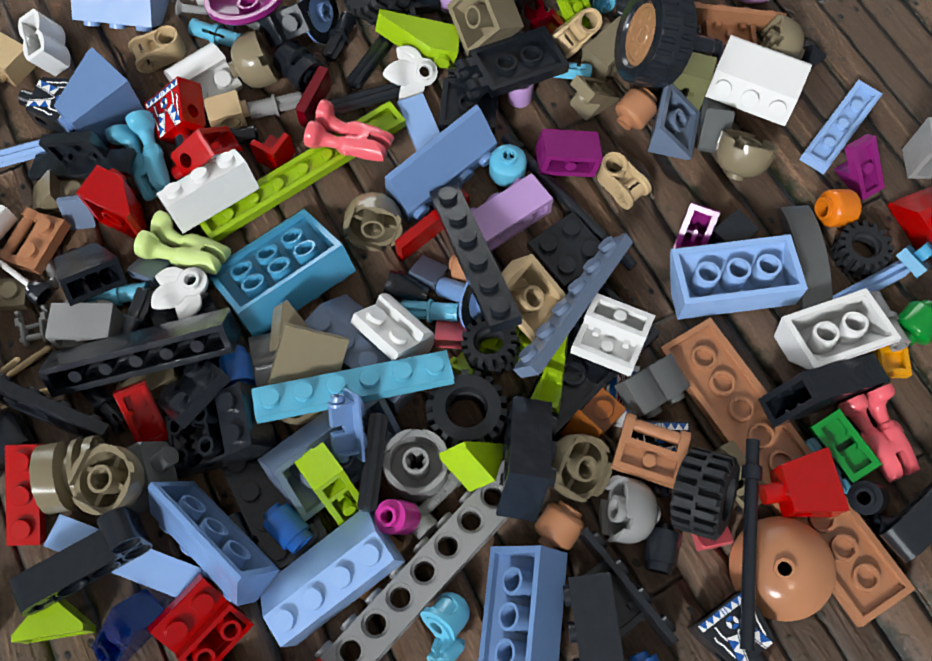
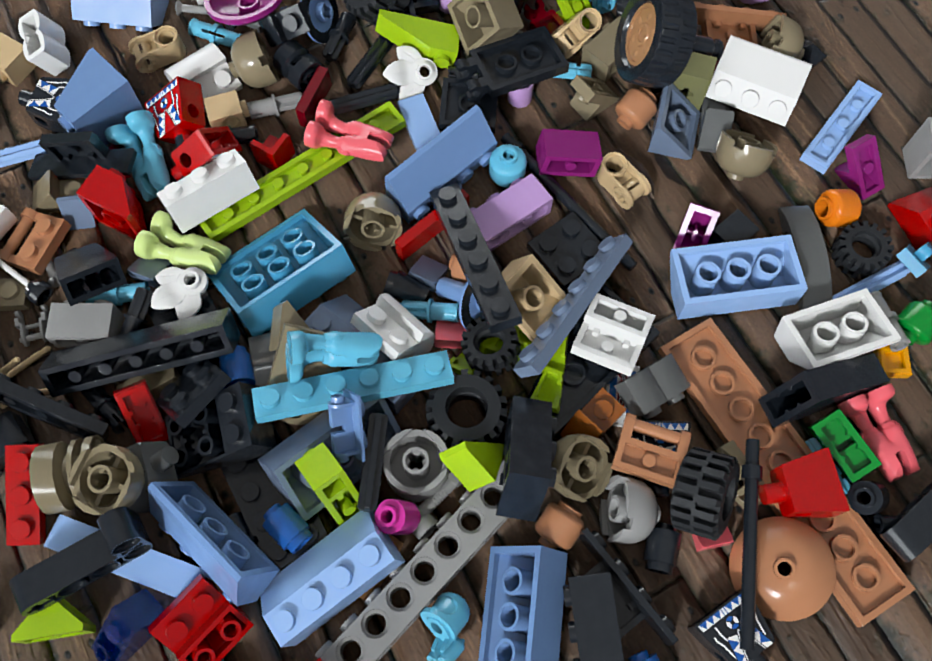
(331, 348): none -> medium azure piece

